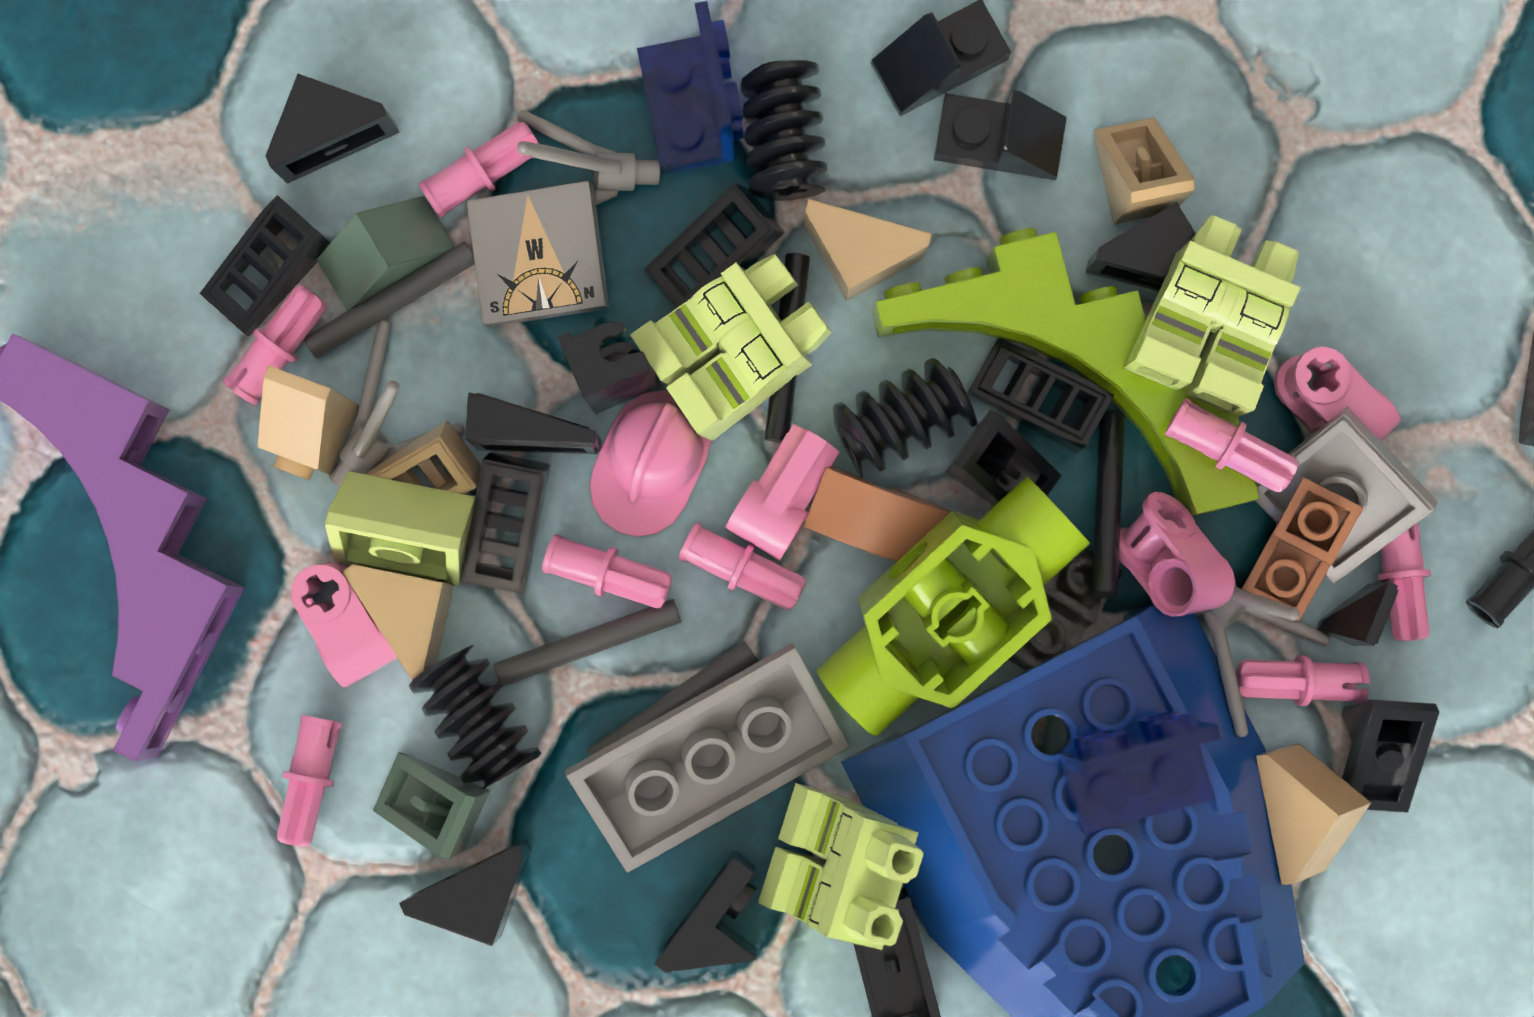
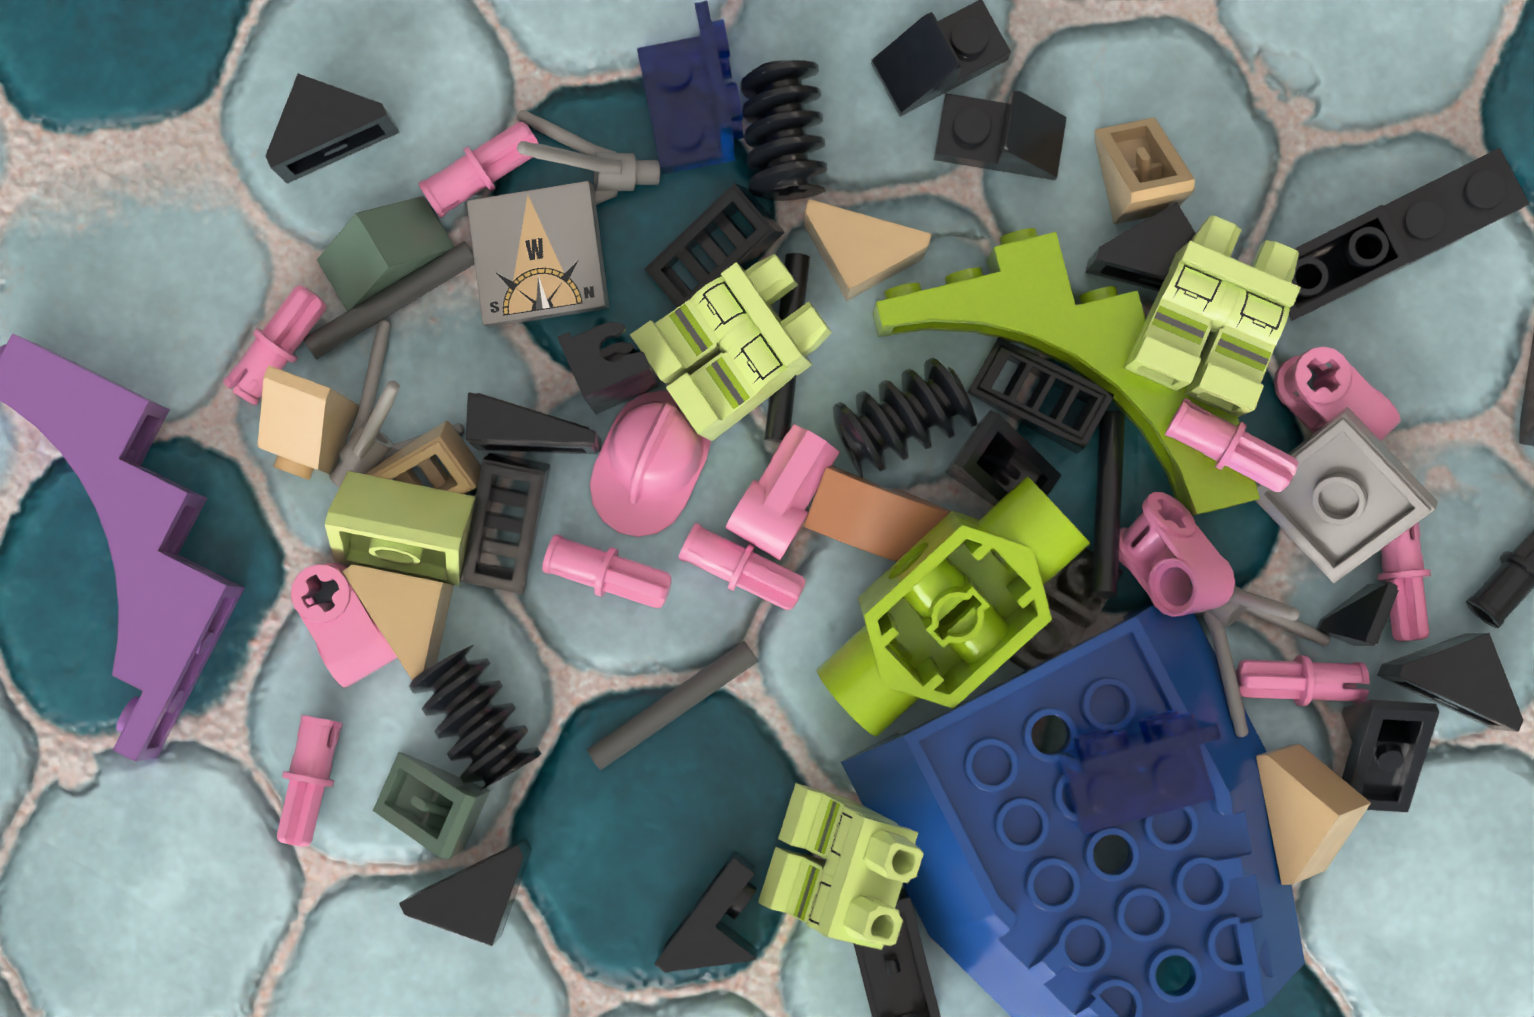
(247, 251): black slope -> none
(587, 643): dark grey bar -> none
(708, 758): light grey slope -> none
(1303, 546): nougat slope -> none
(1405, 231): none -> black slope
(1462, 677): none -> black slope

